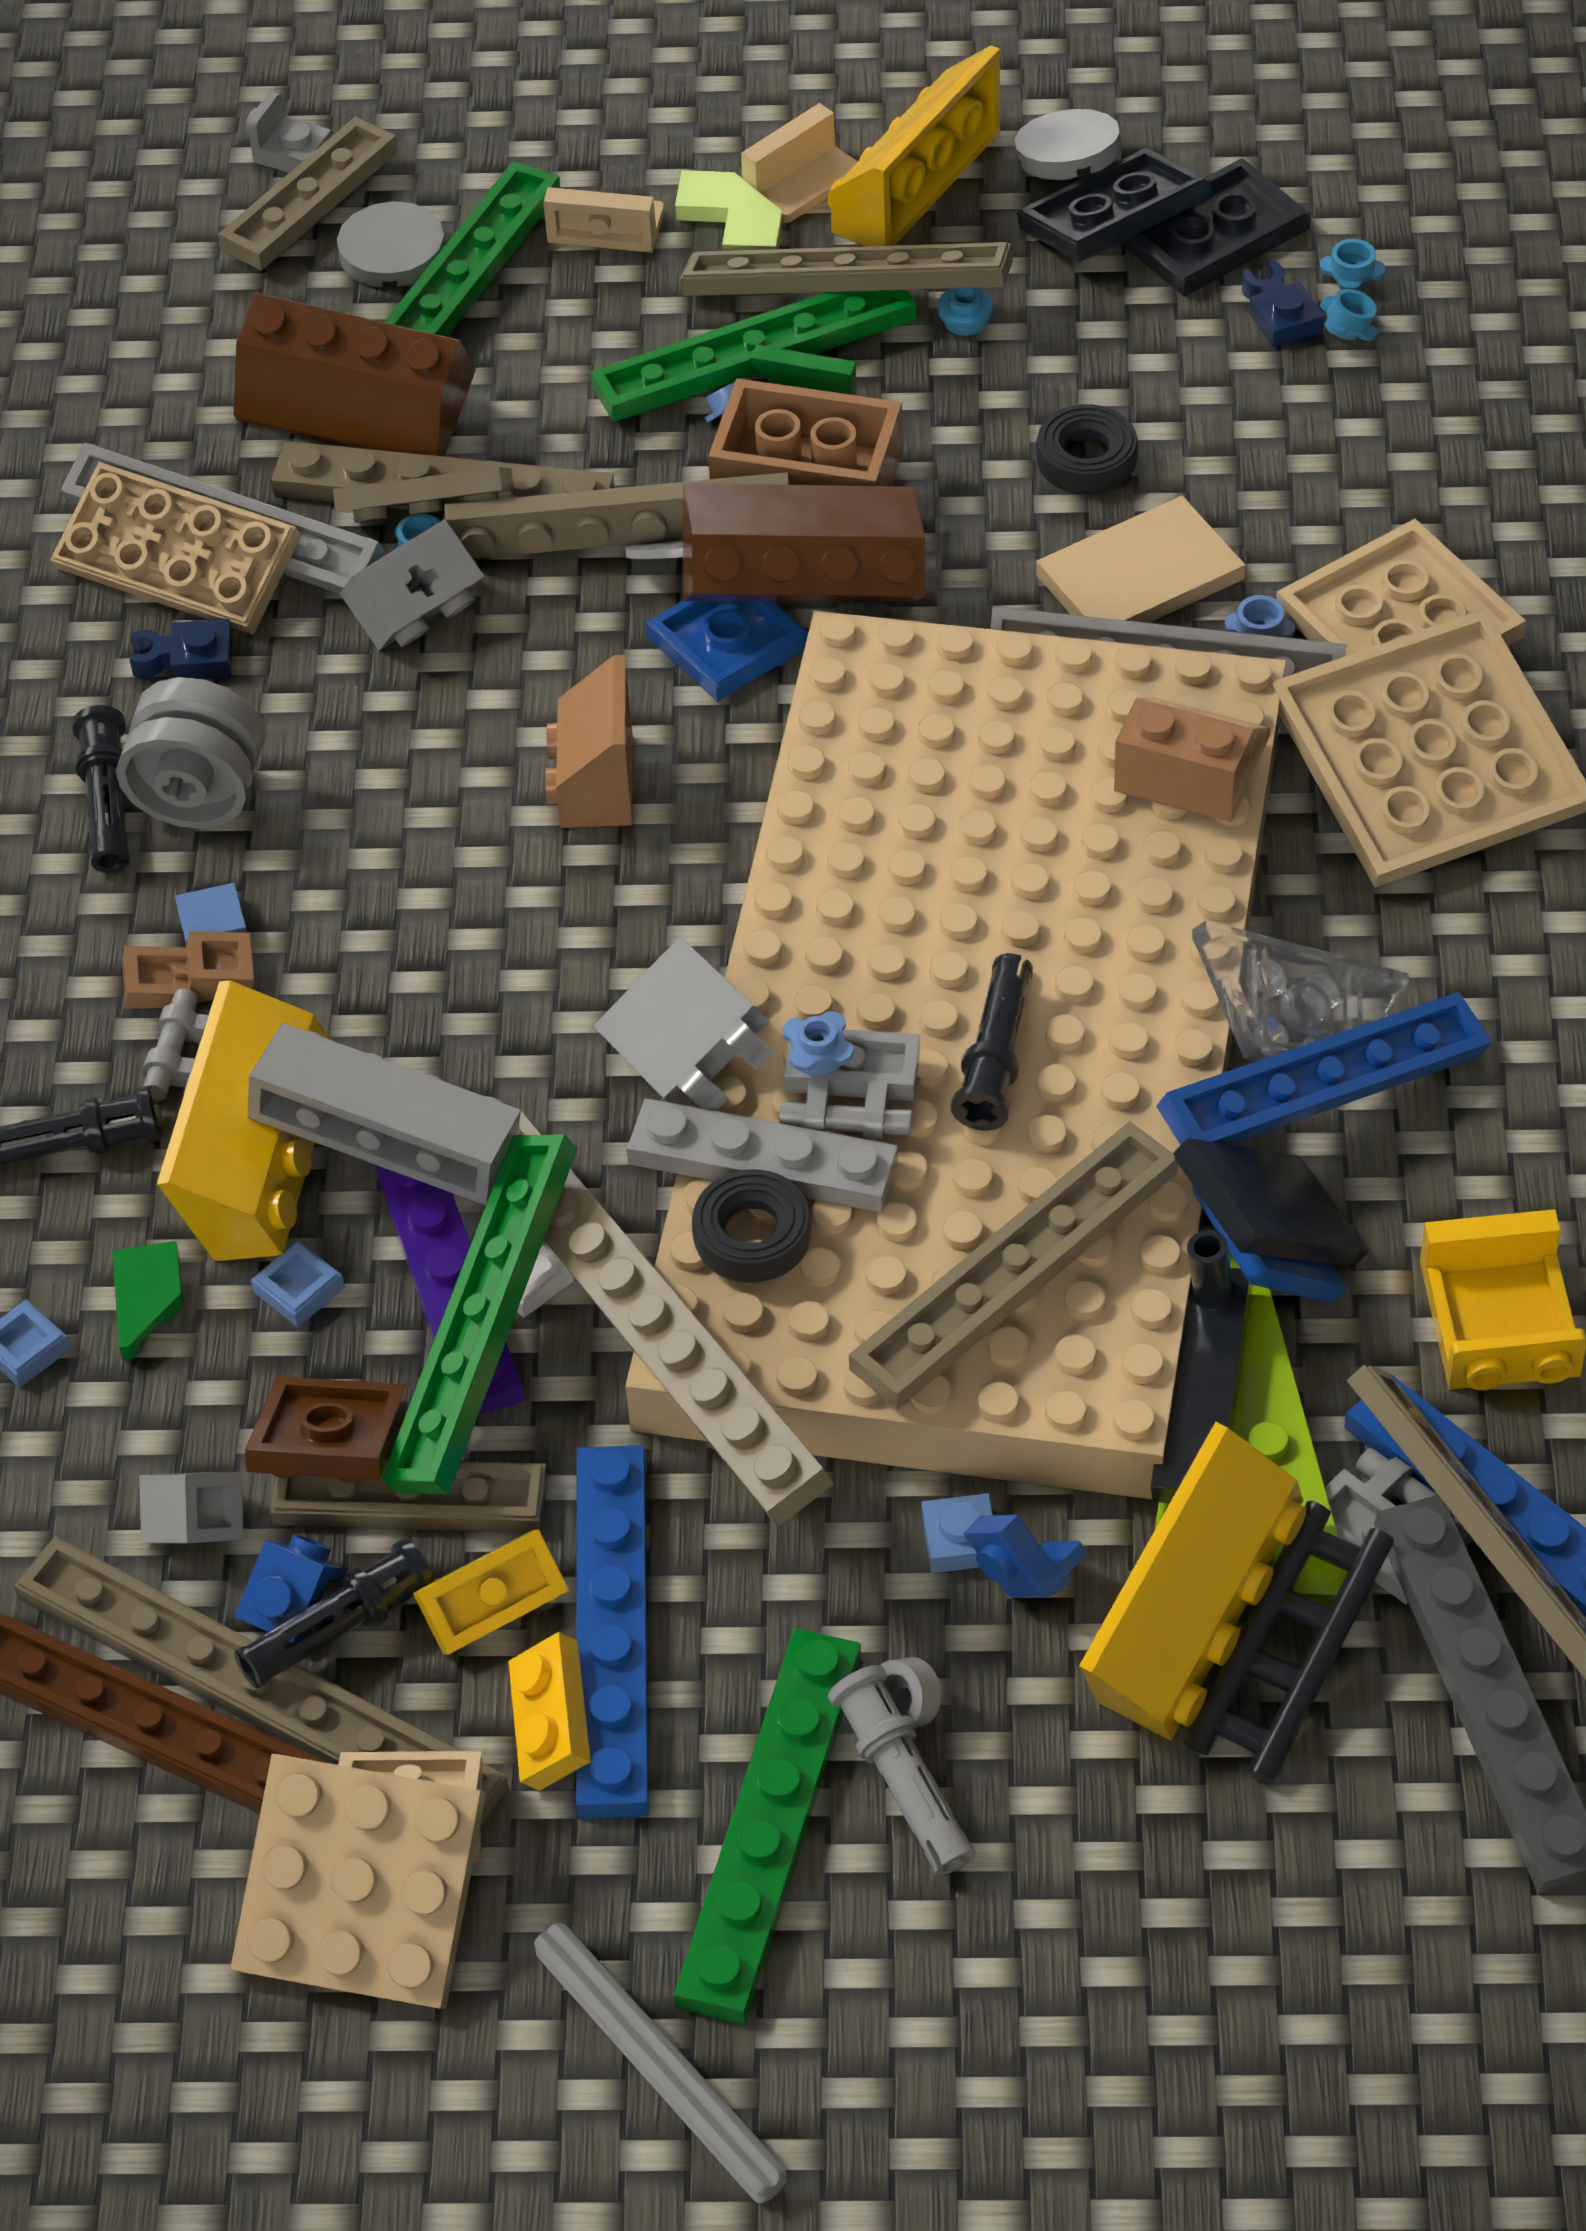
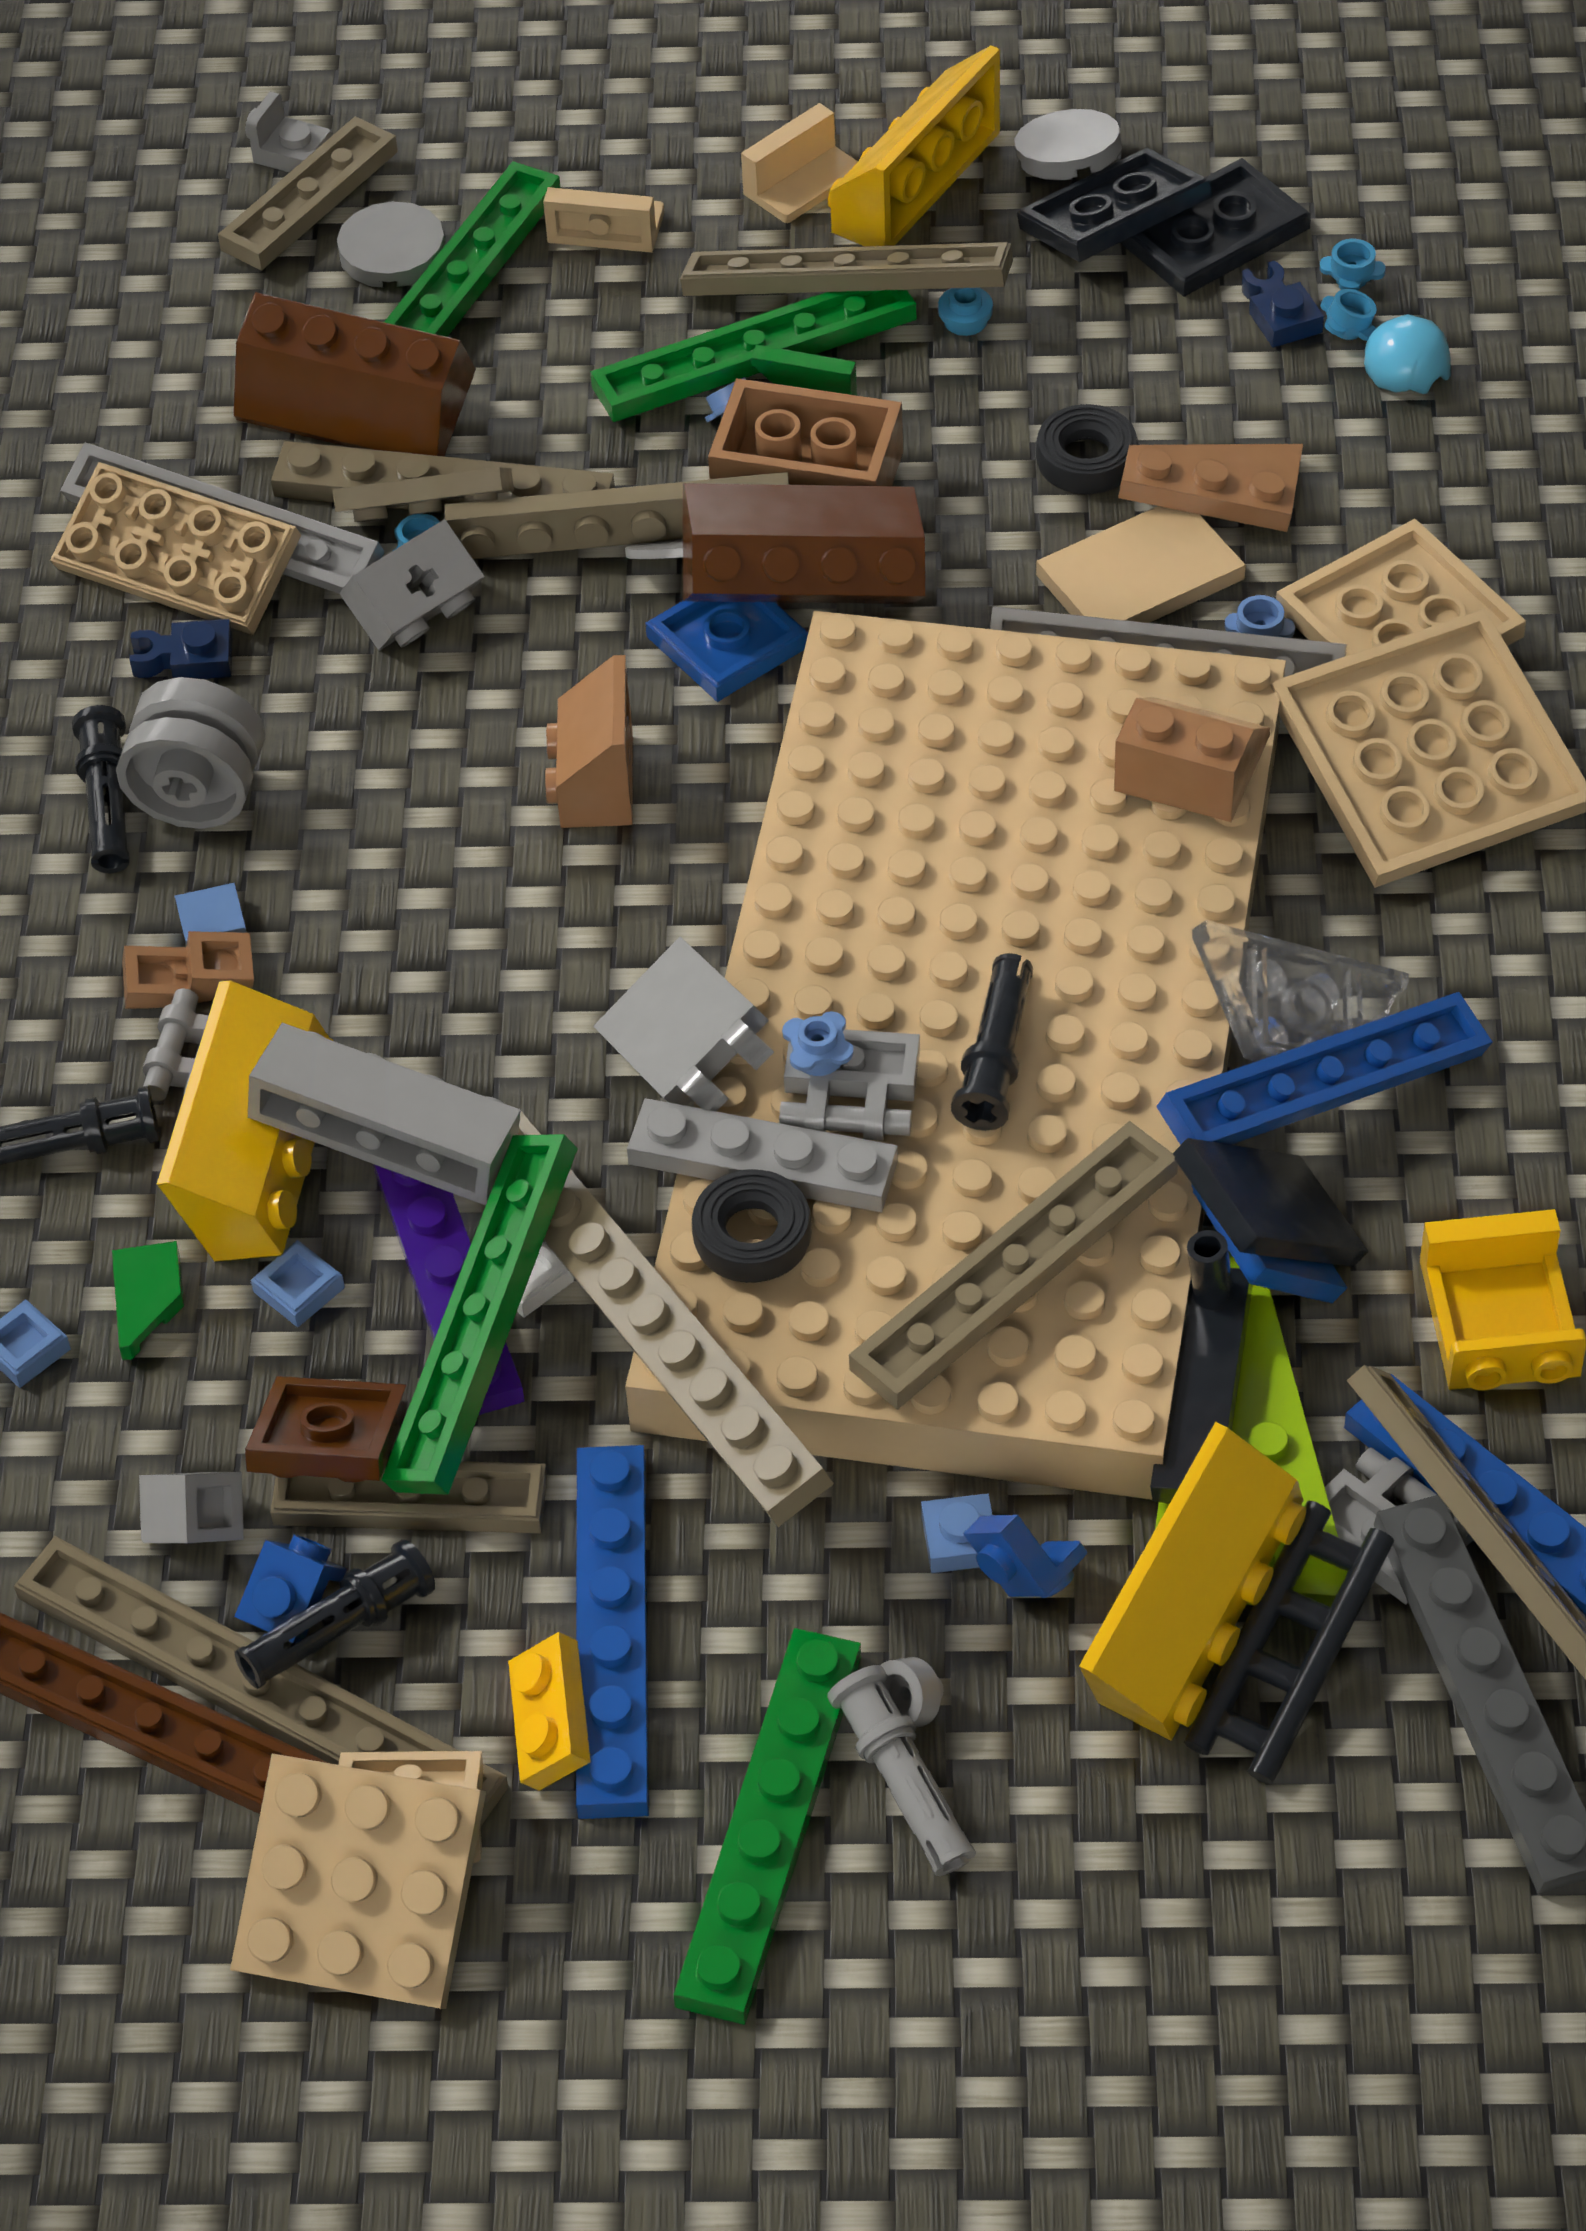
(490, 1592): yellow plate -> none
(661, 2063): light grey axle -> none
(725, 197): yellowish green tile -> none
(1216, 480): none -> medium nougat wing
(1407, 354): none -> medium azure hair

